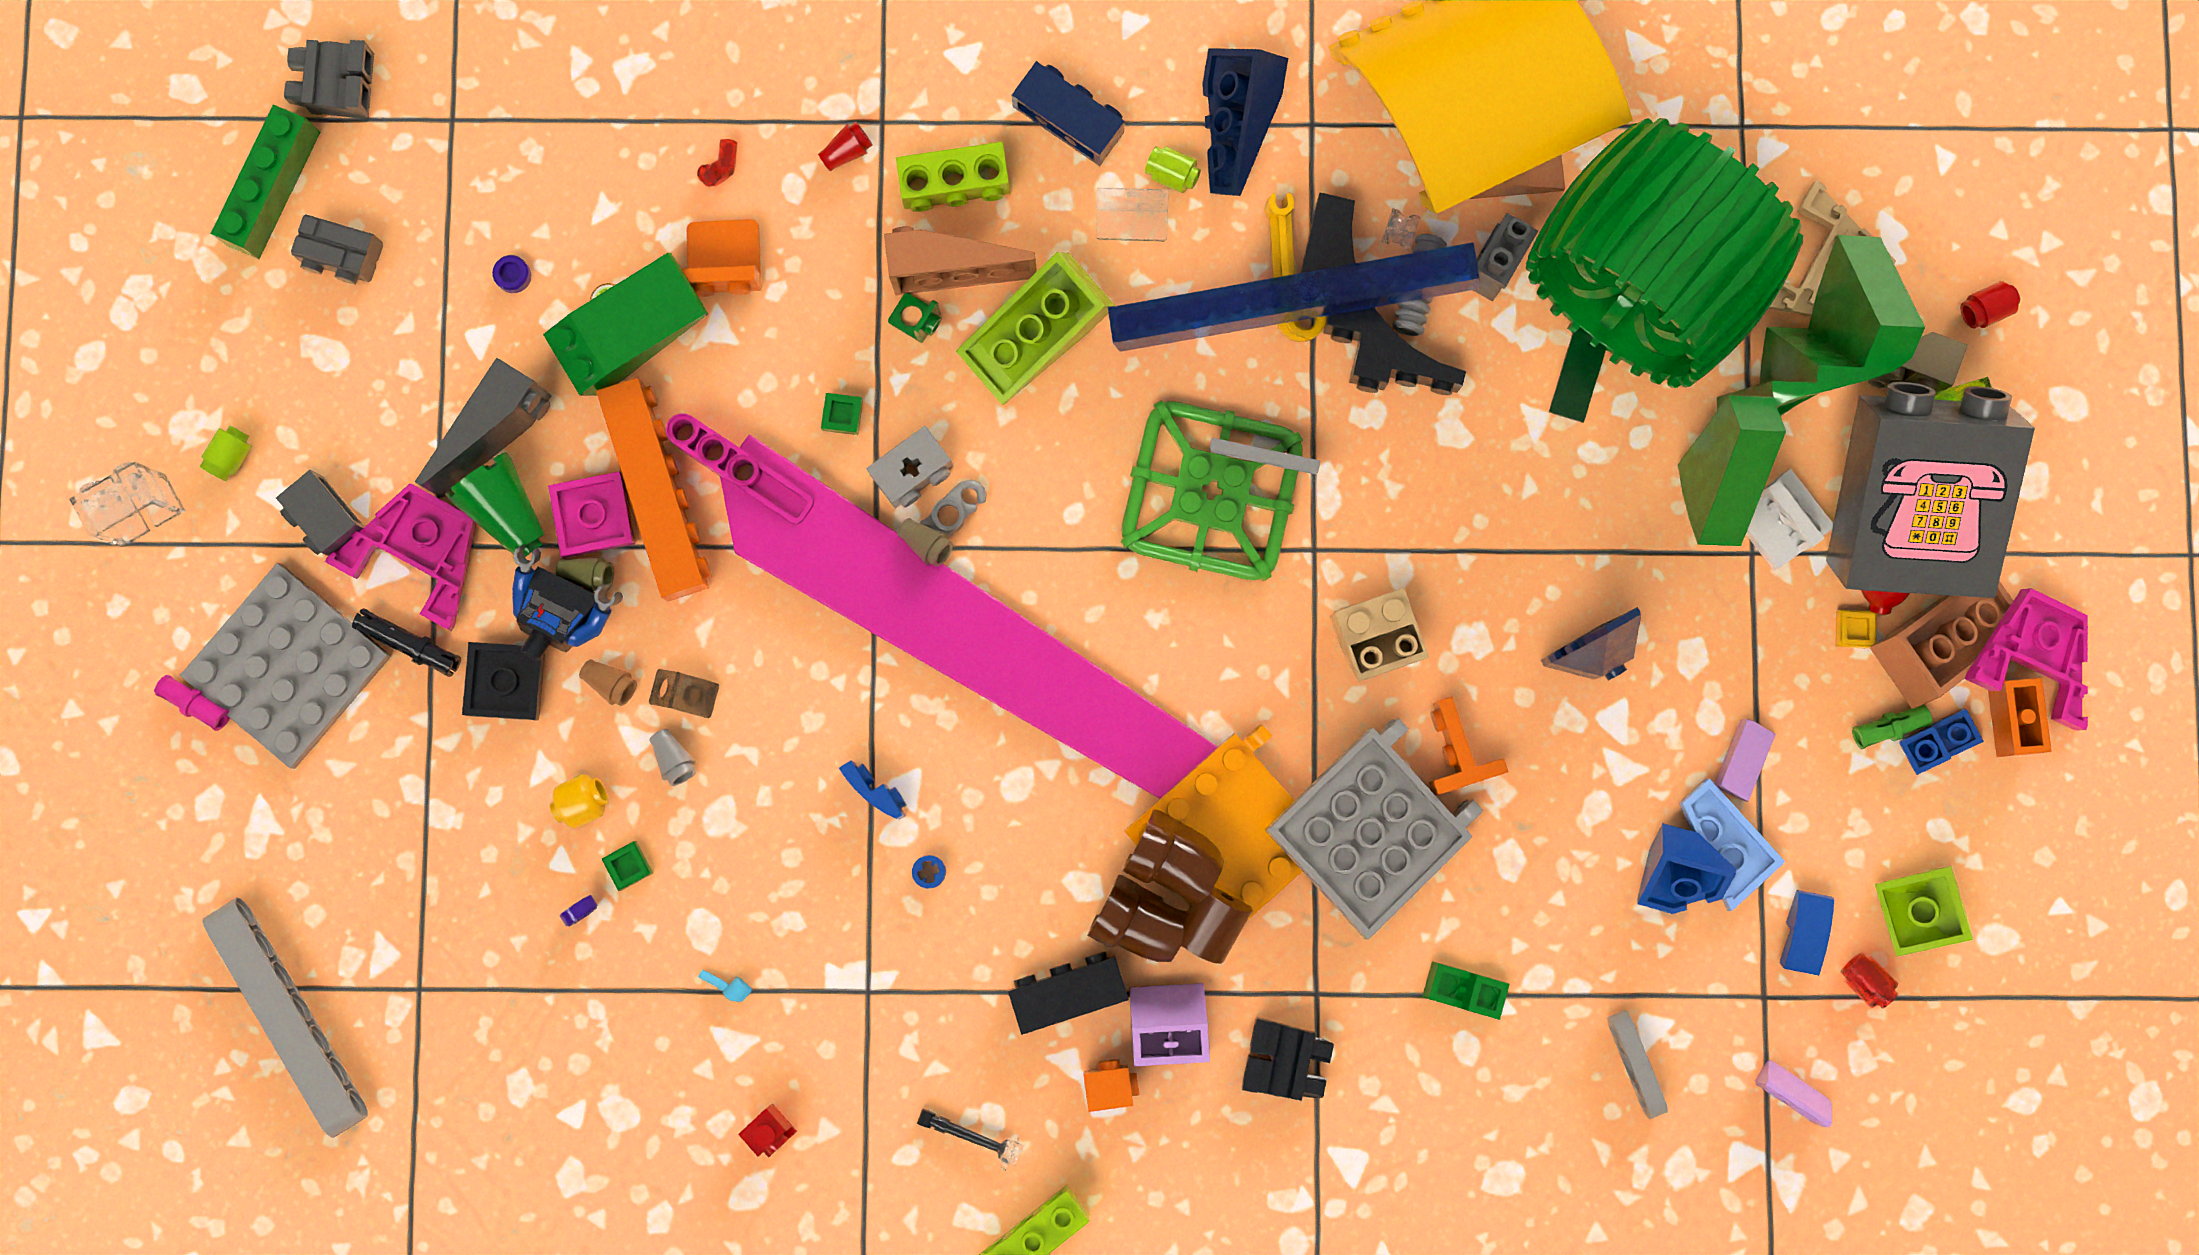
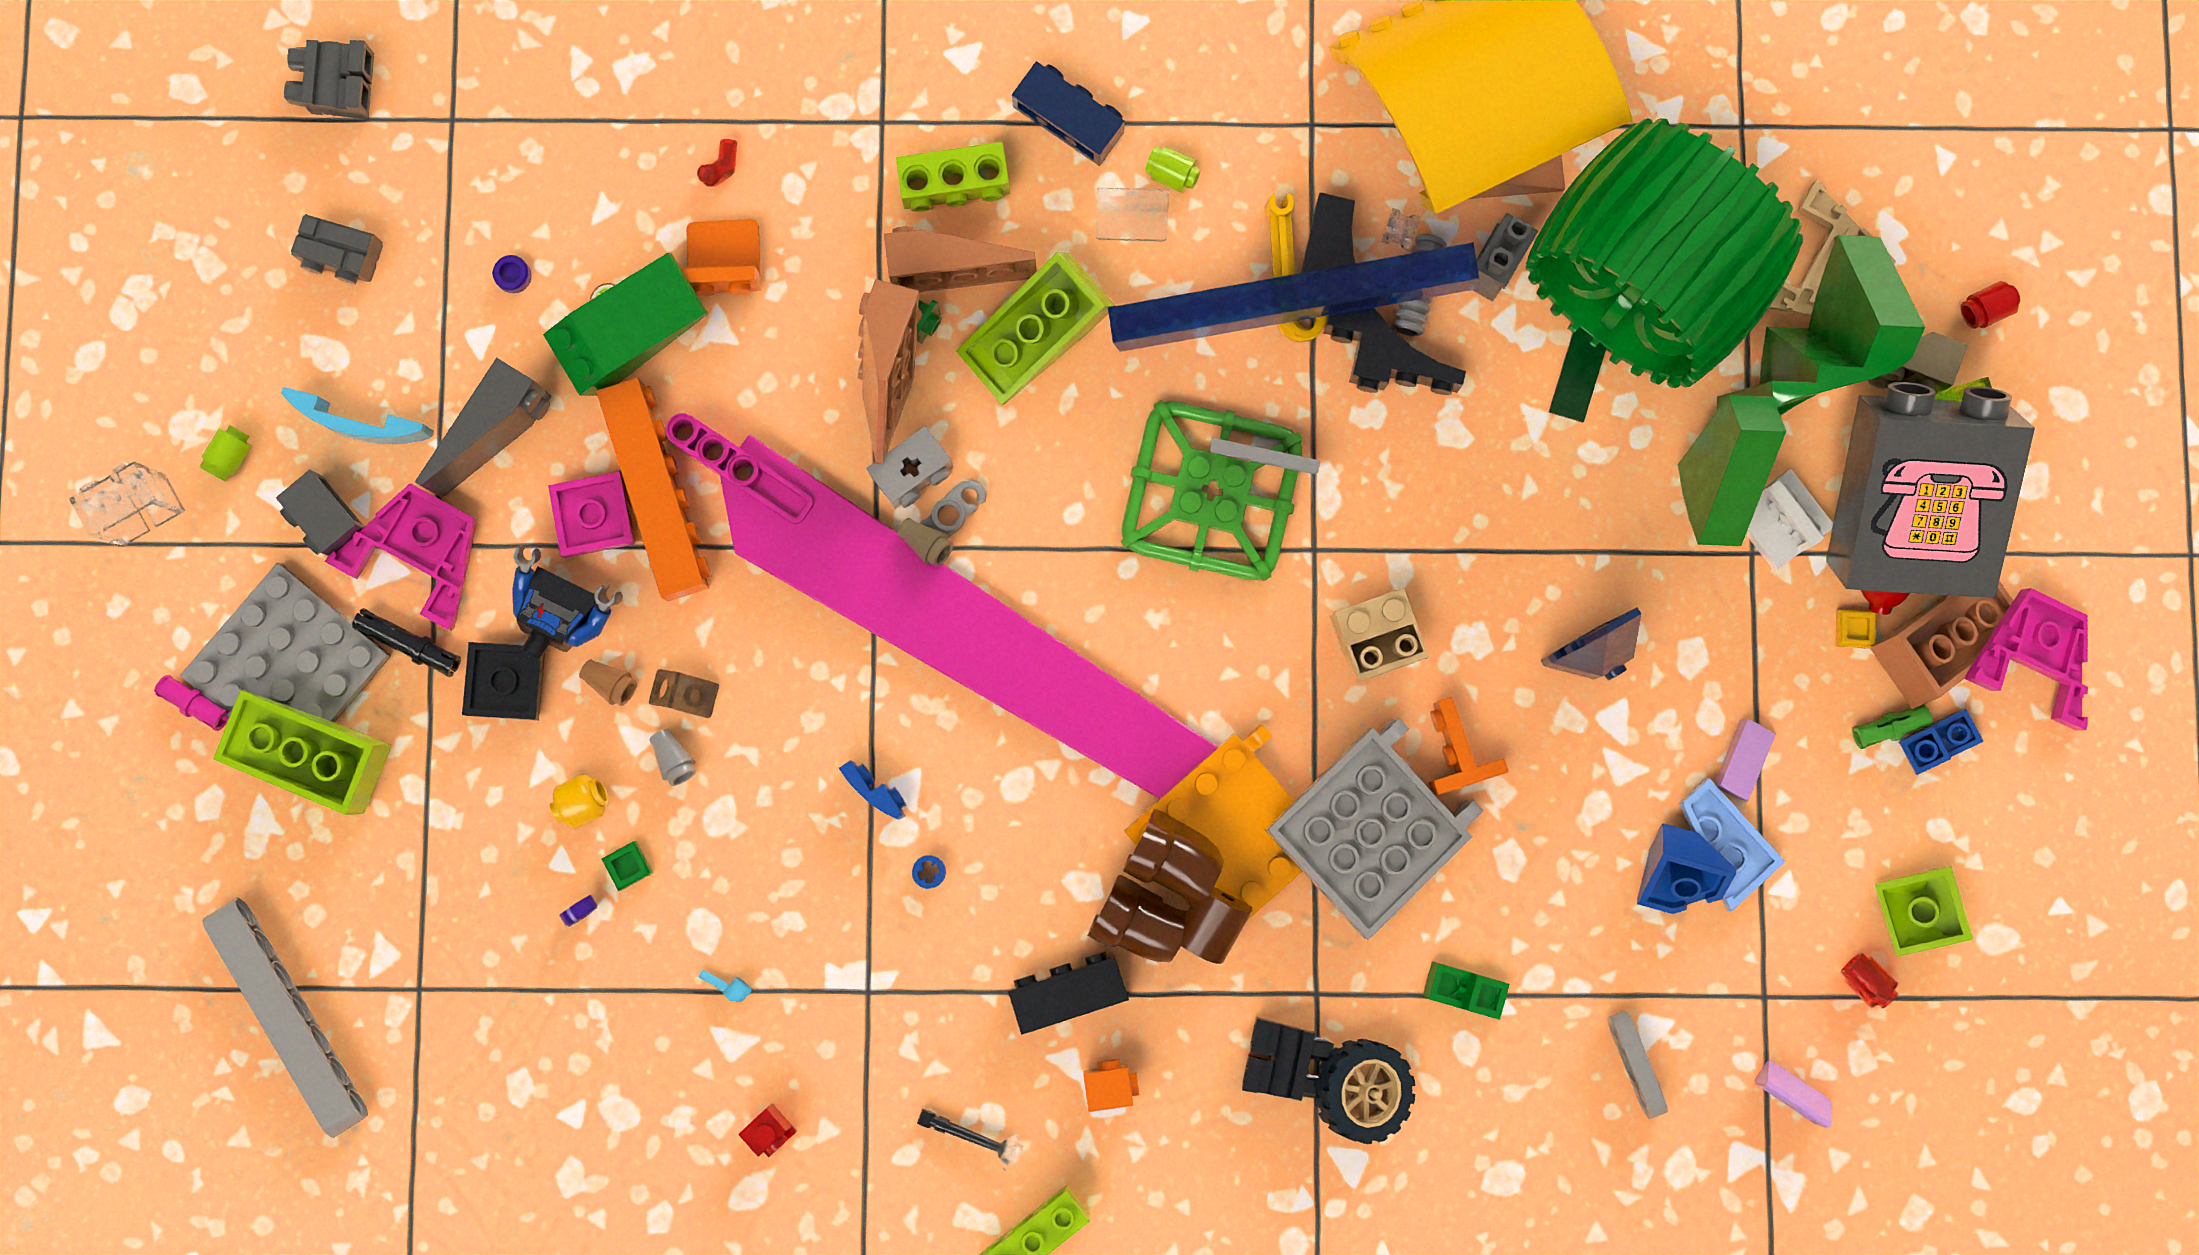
(265, 182): green brick -> none
(302, 753): none -> lime slope
(394, 432): none -> medium azure slope
(499, 504): green cone -> none
(586, 572): olive cone -> none
(841, 414): green plate -> none
(845, 146): red cone -> none
(887, 358): none -> nougat slope
(1169, 1024): lavender slope -> none
(1242, 100): dark blue wedge -> none
(1389, 1110): none -> black wheel
(1809, 932): blue slope -> none
(2020, 718): orange brick -> none

